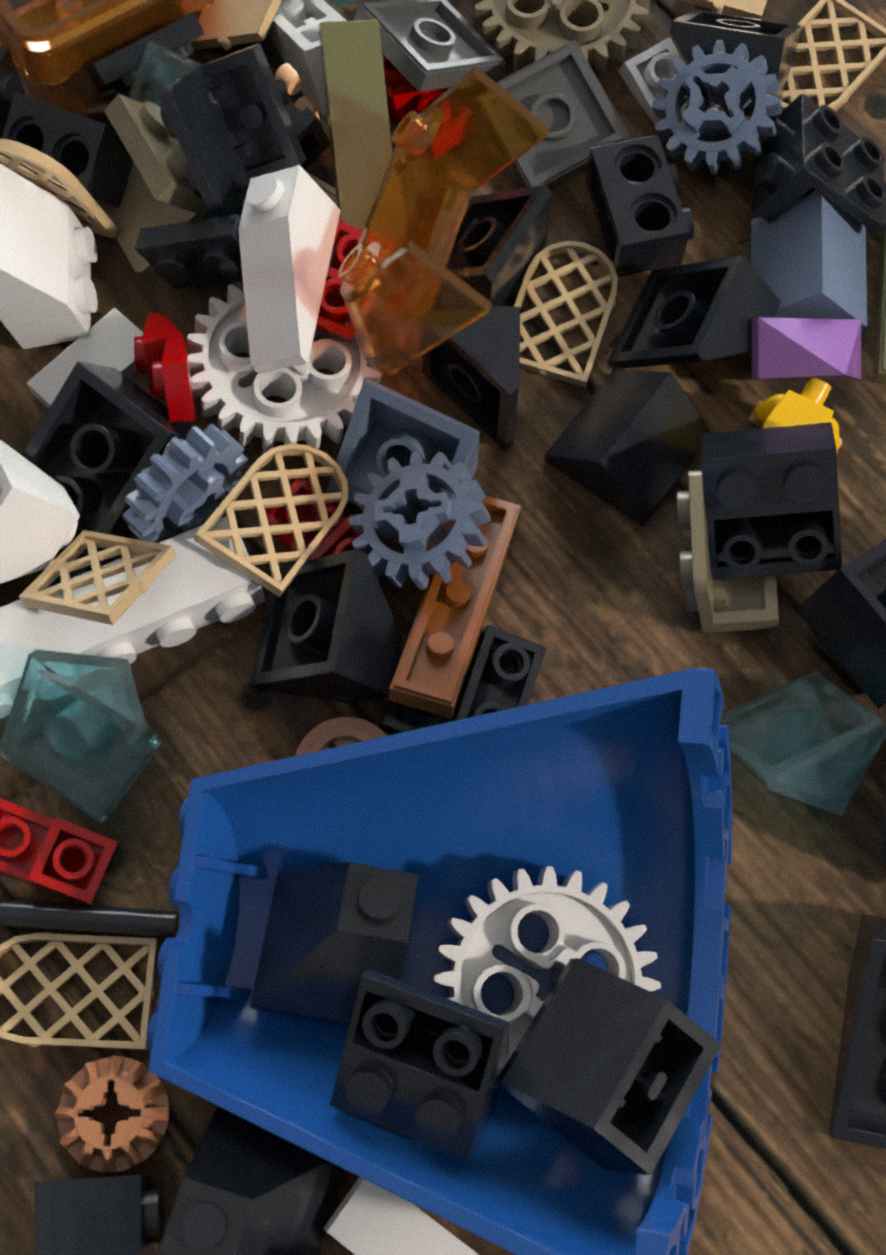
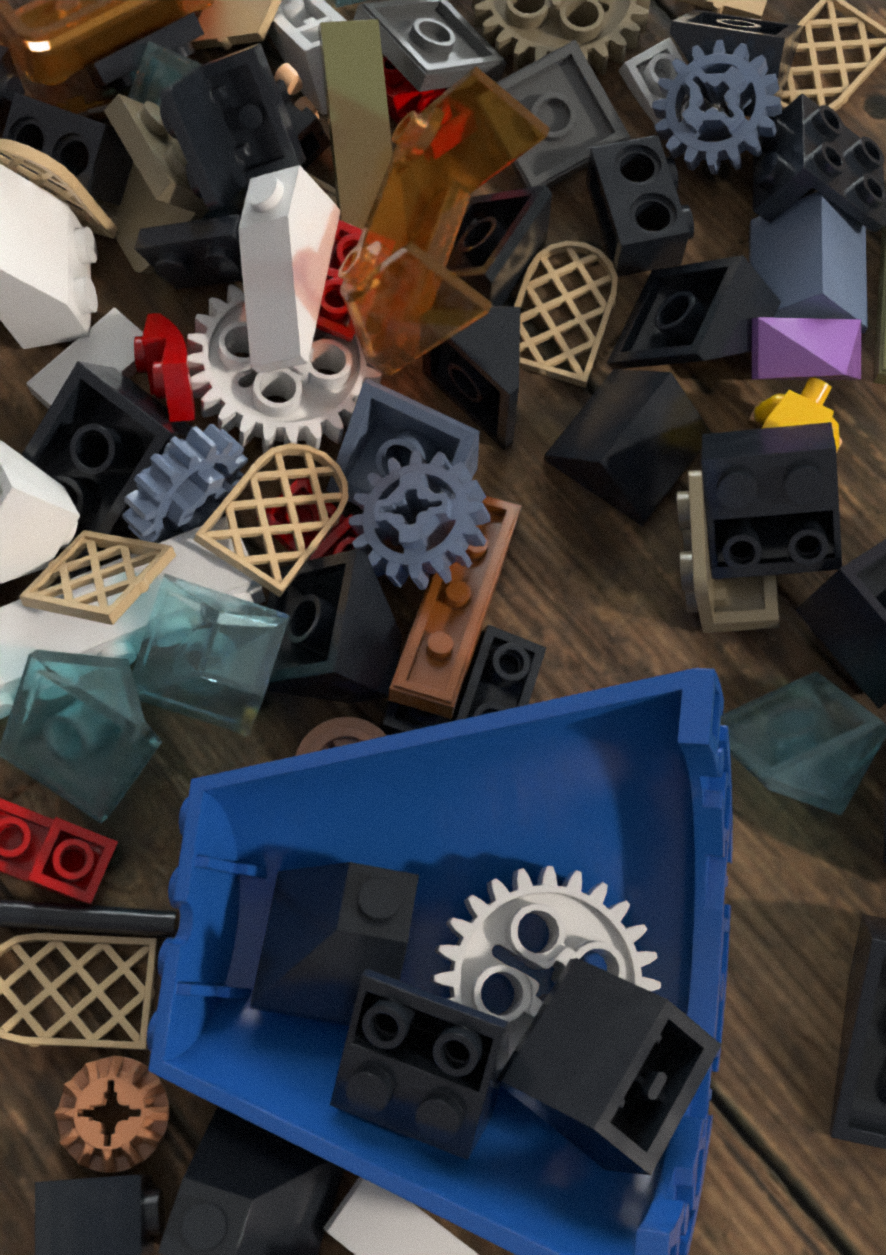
(208, 654): none -> clear light blue slope

